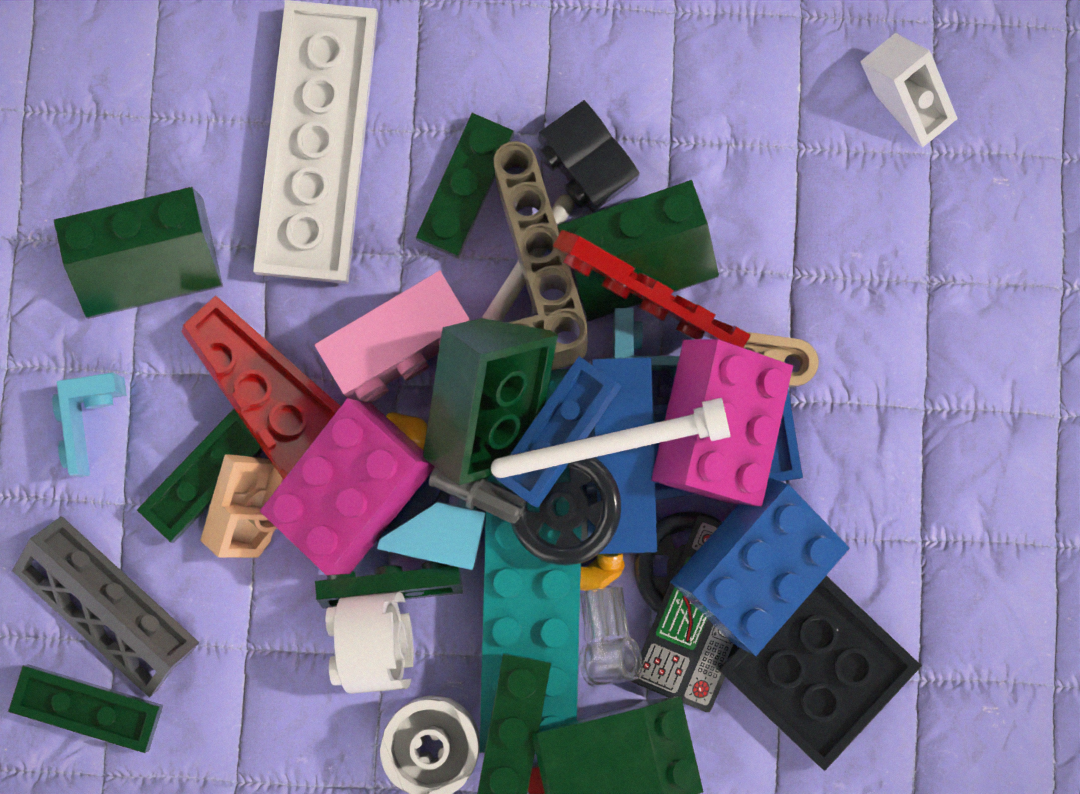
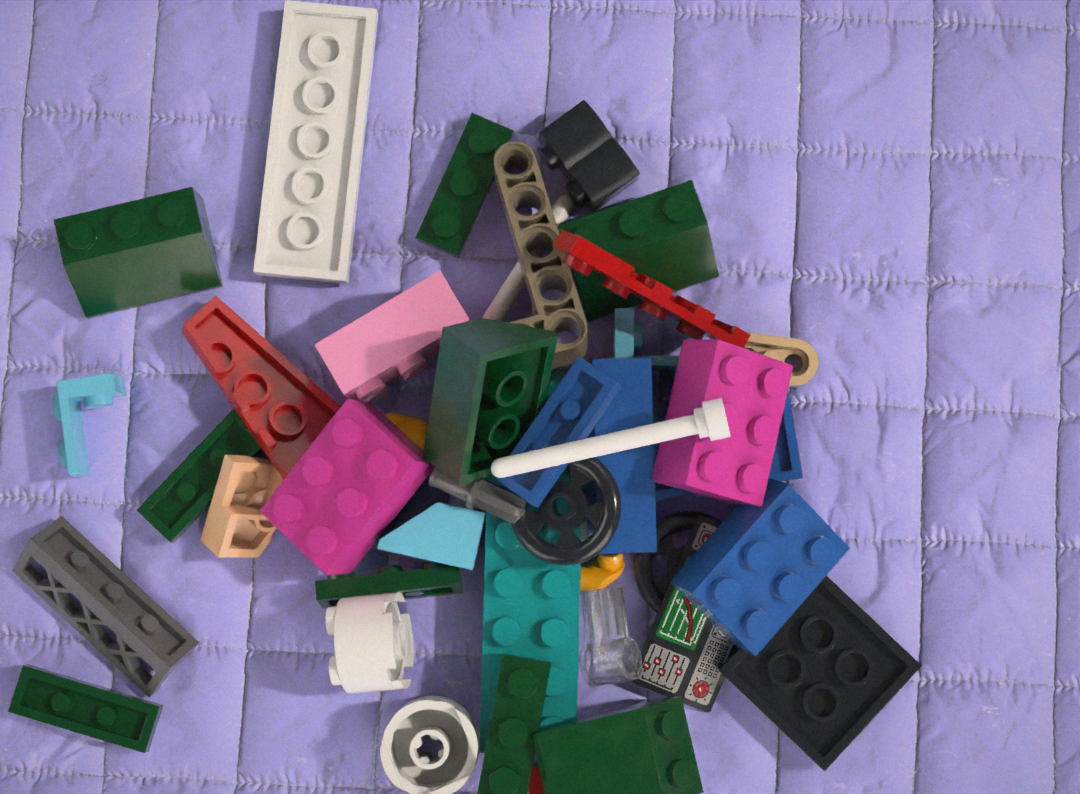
(910, 87): white slope -> none

